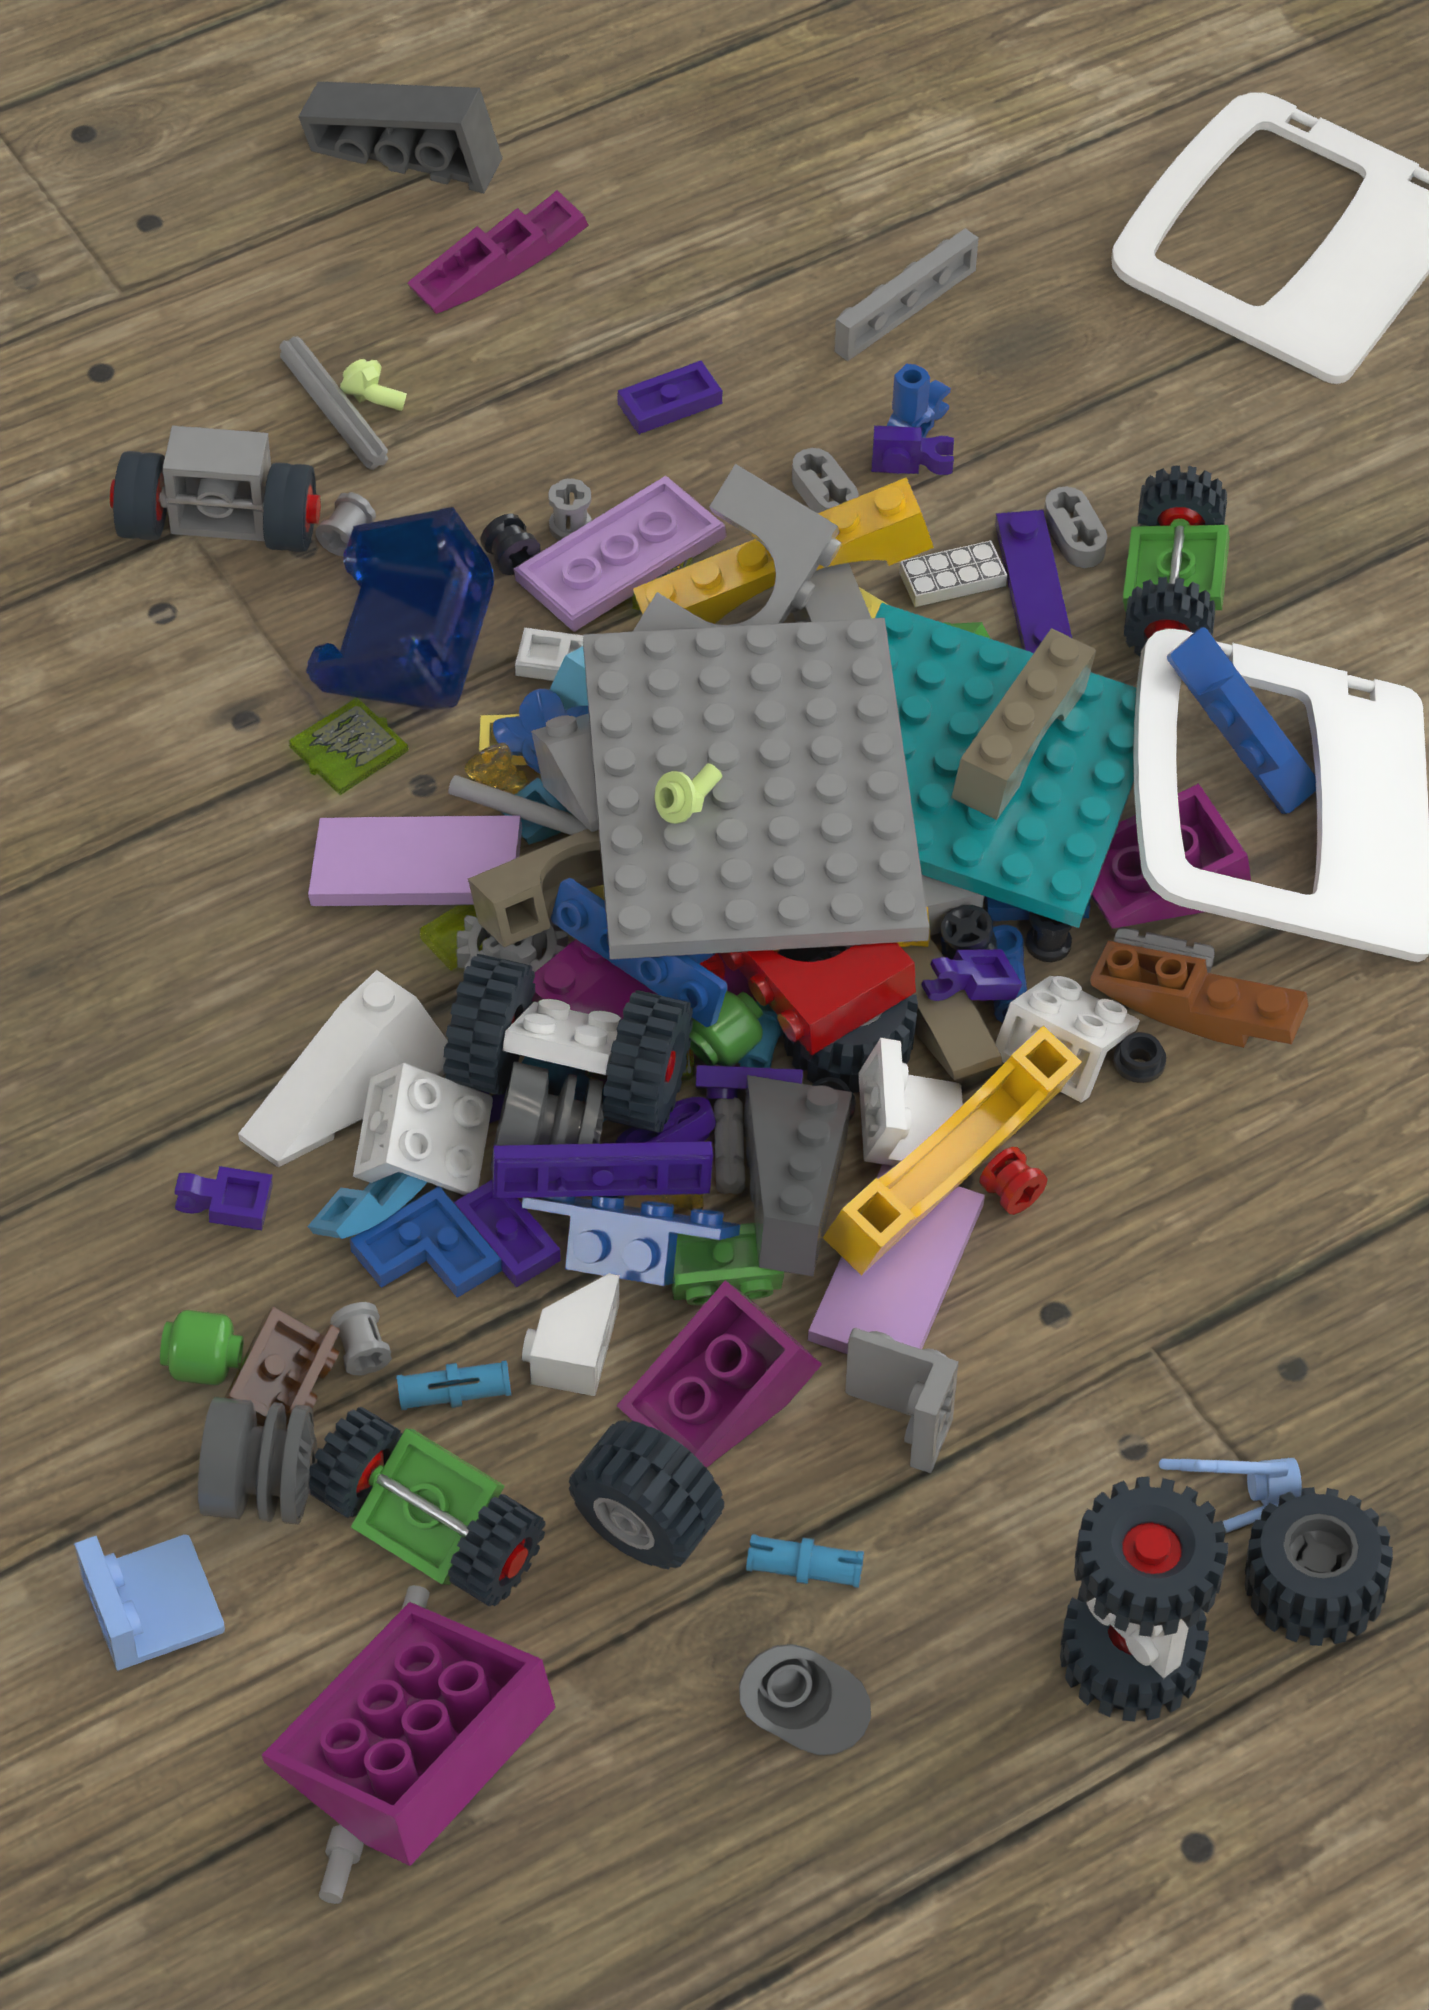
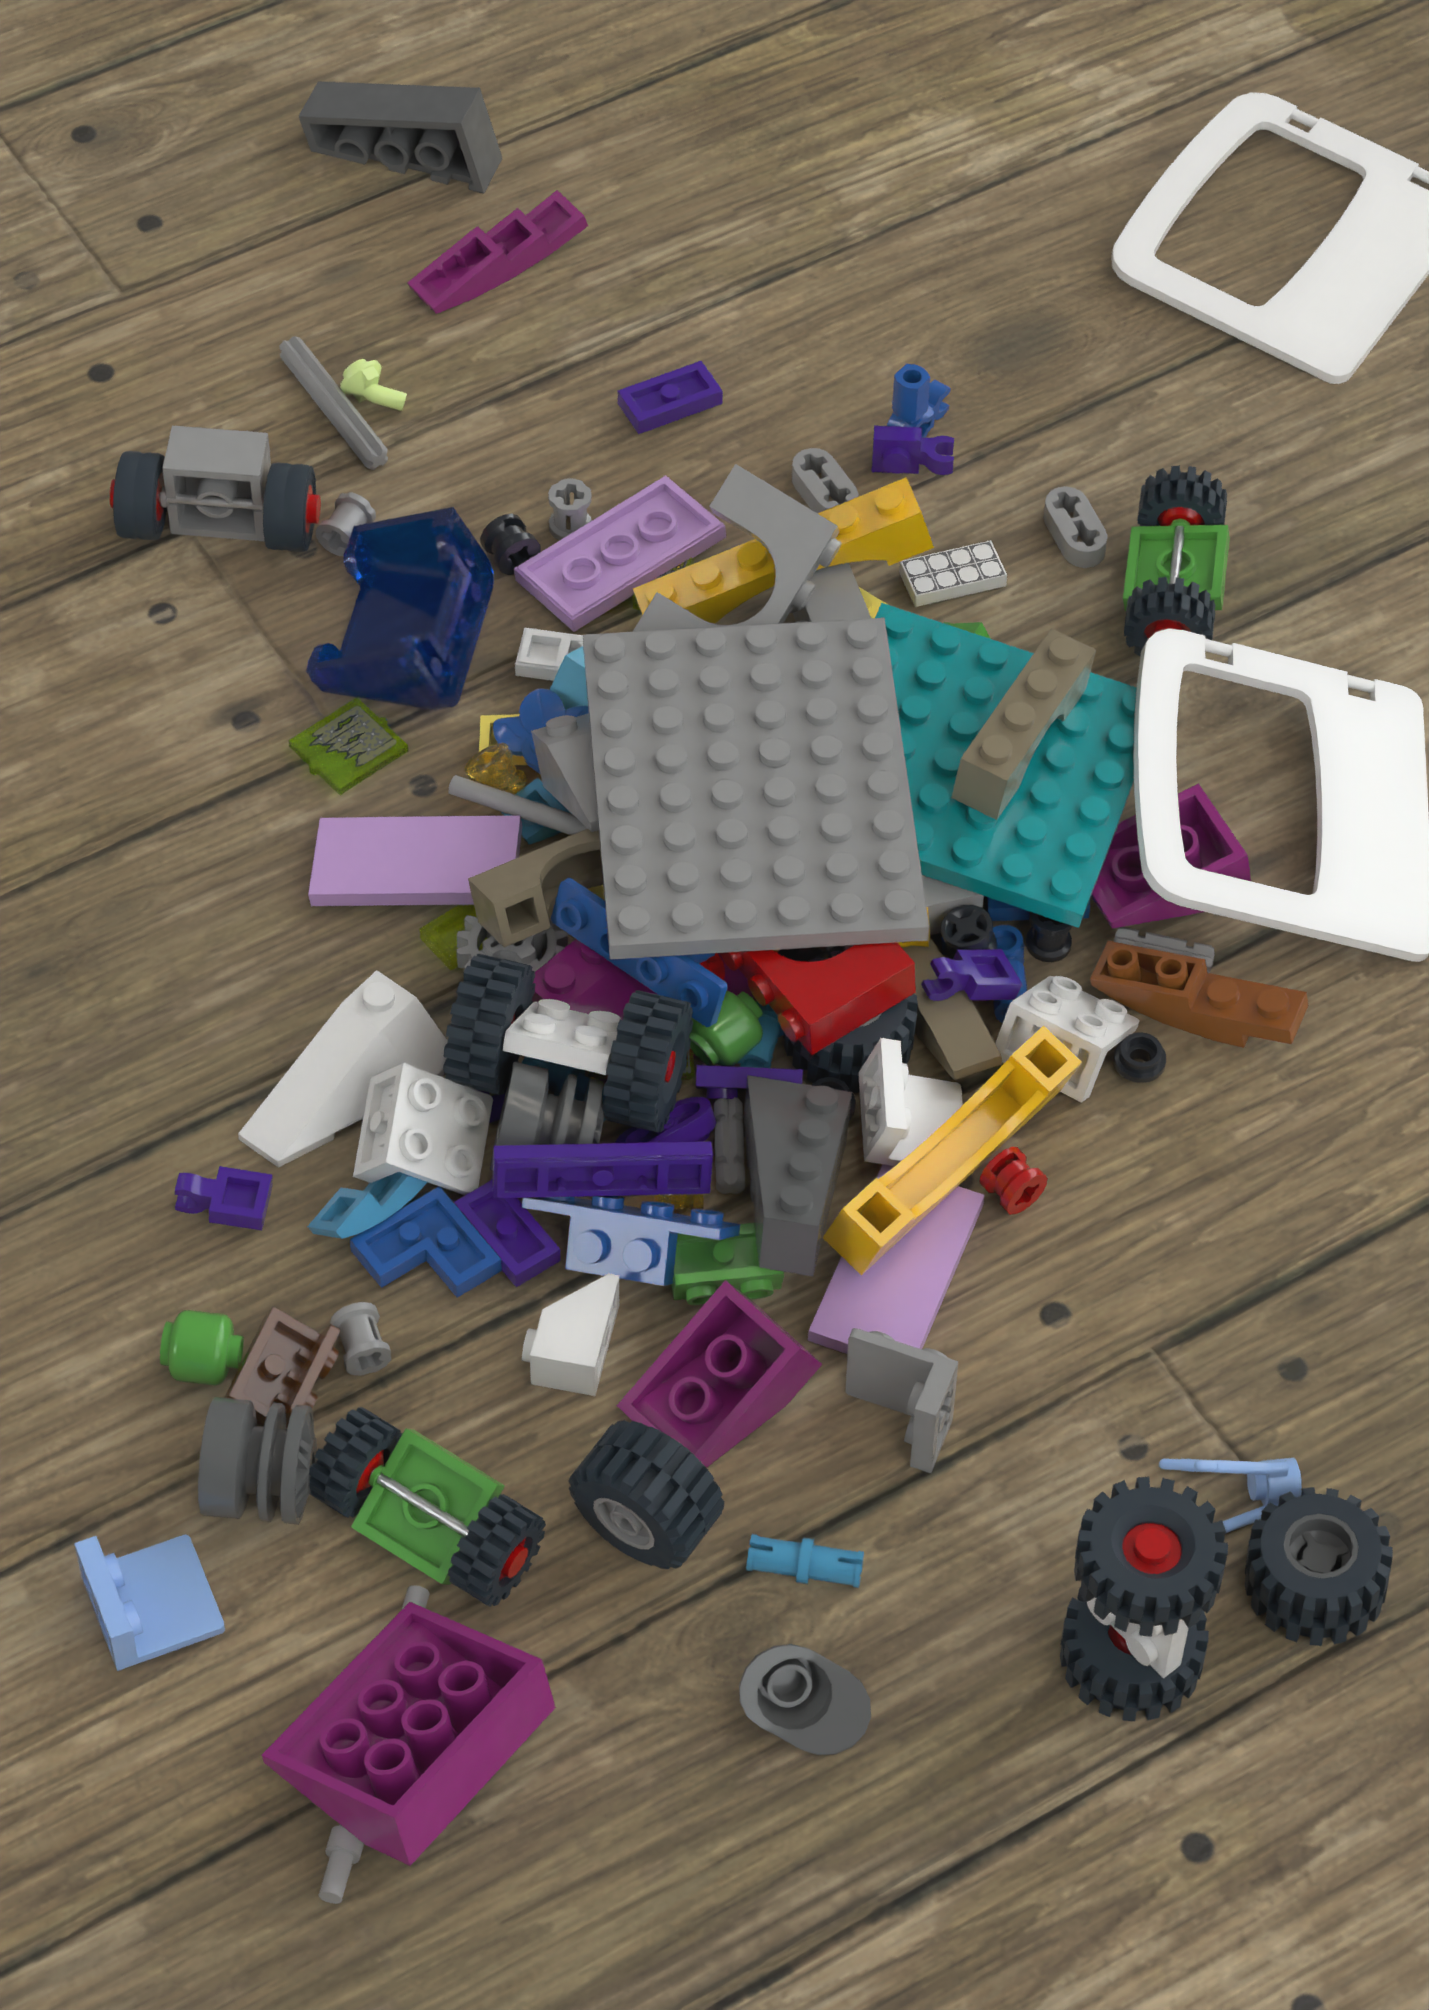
(415, 1389): dark azure pin -> none
(680, 797): yellowish green plate -> none
(905, 294): light grey plate -> none
(1031, 576): dark purple plate -> none
(1243, 720): blue bracket -> none

